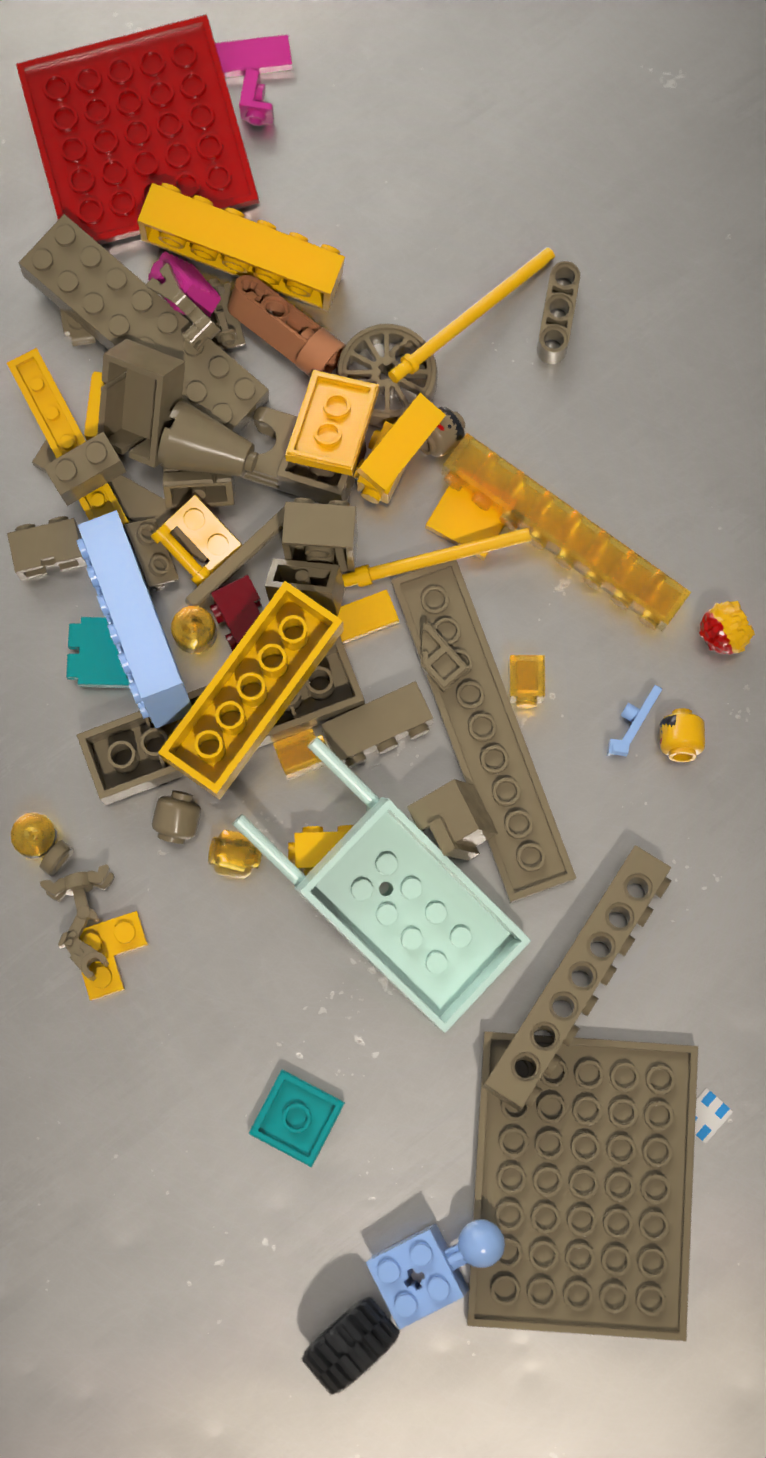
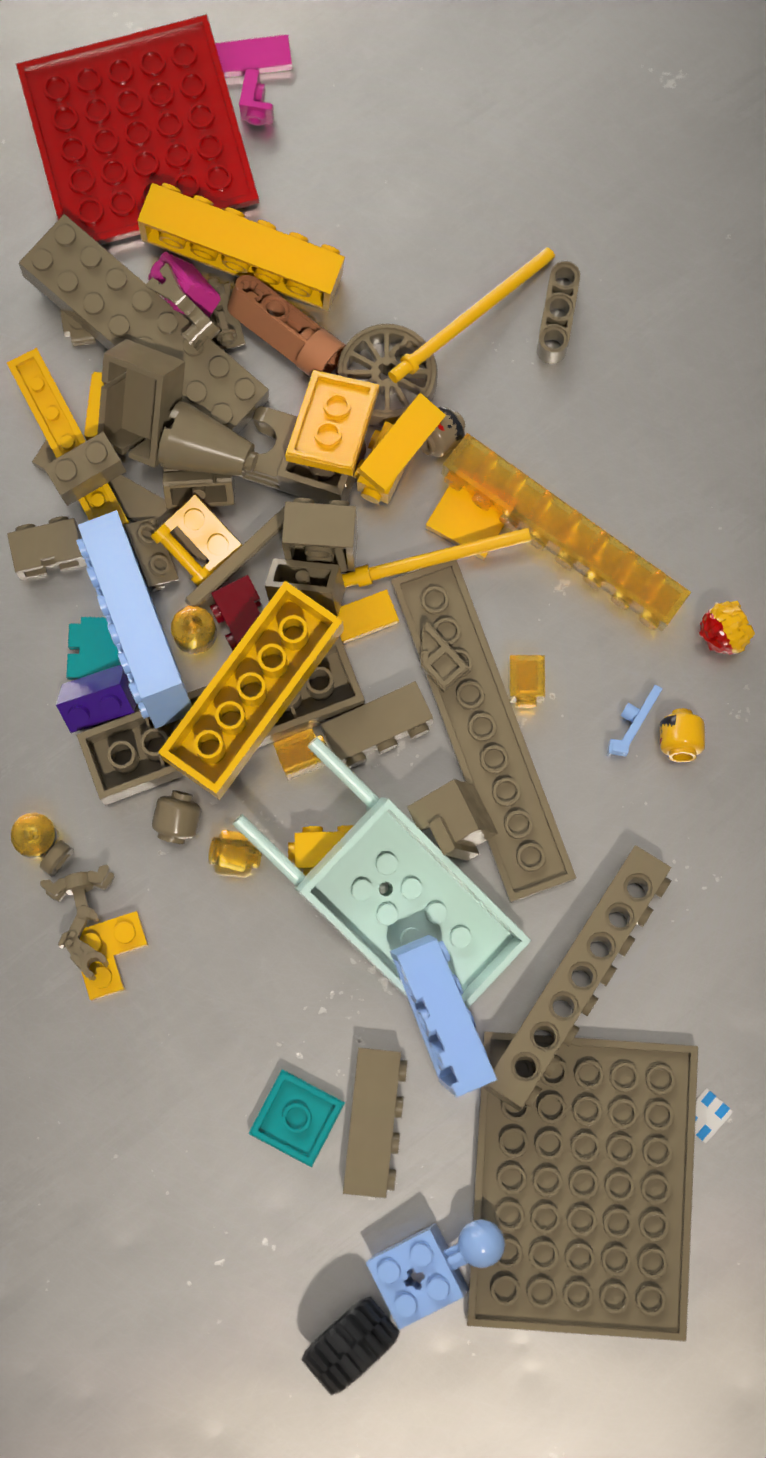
(95, 699): none -> dark purple brick
(372, 1123): none -> dark tan brick
(442, 1016): none -> light blue wedge

